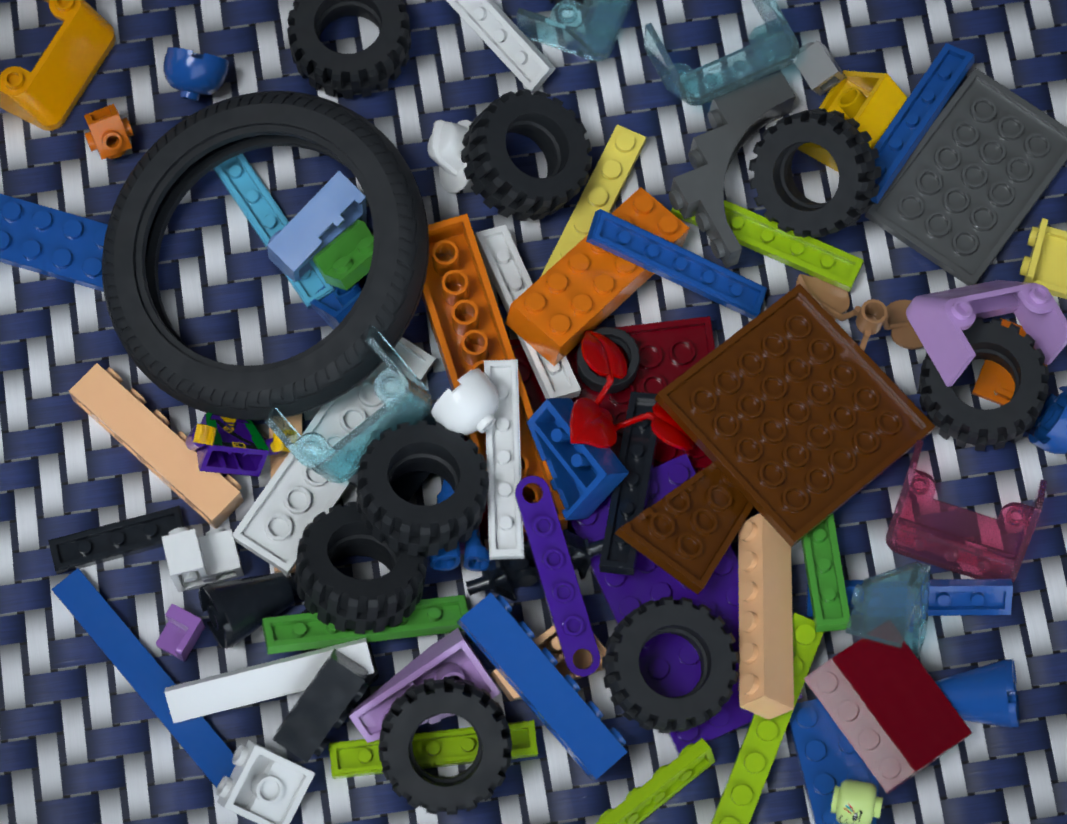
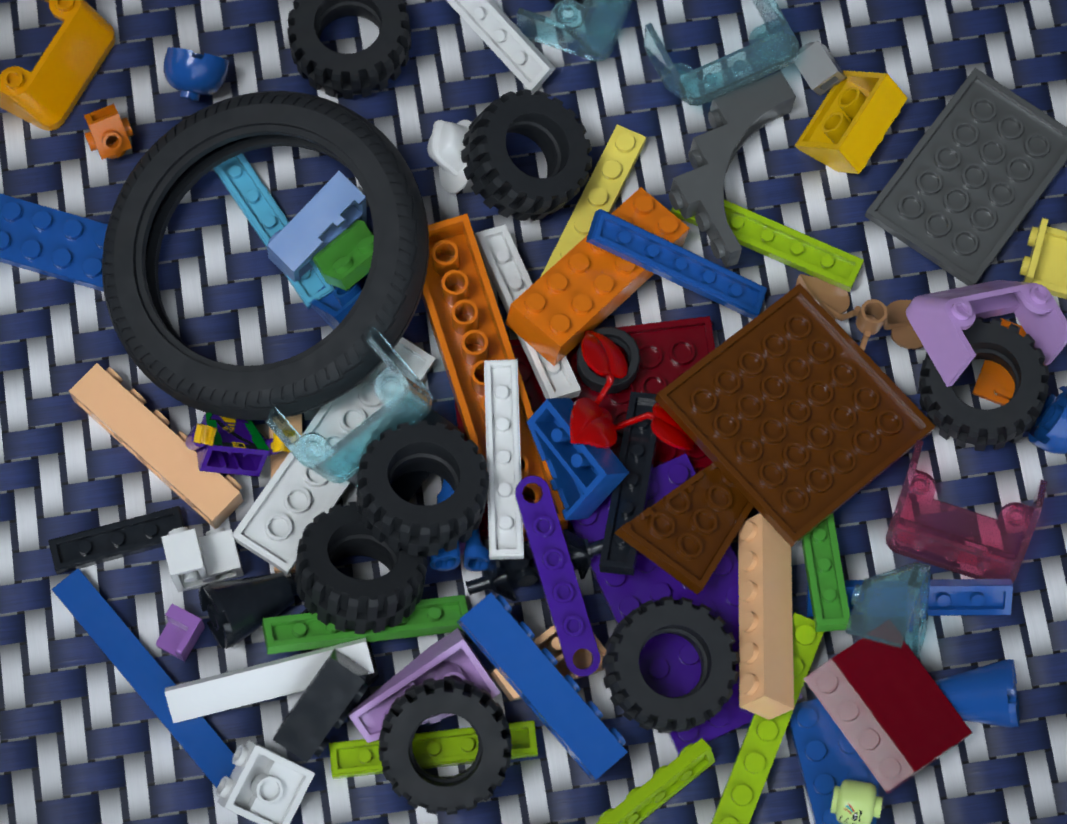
(469, 405): white cylinder -> none
(775, 180): black tyre -> none
(919, 113): blue plate -> none

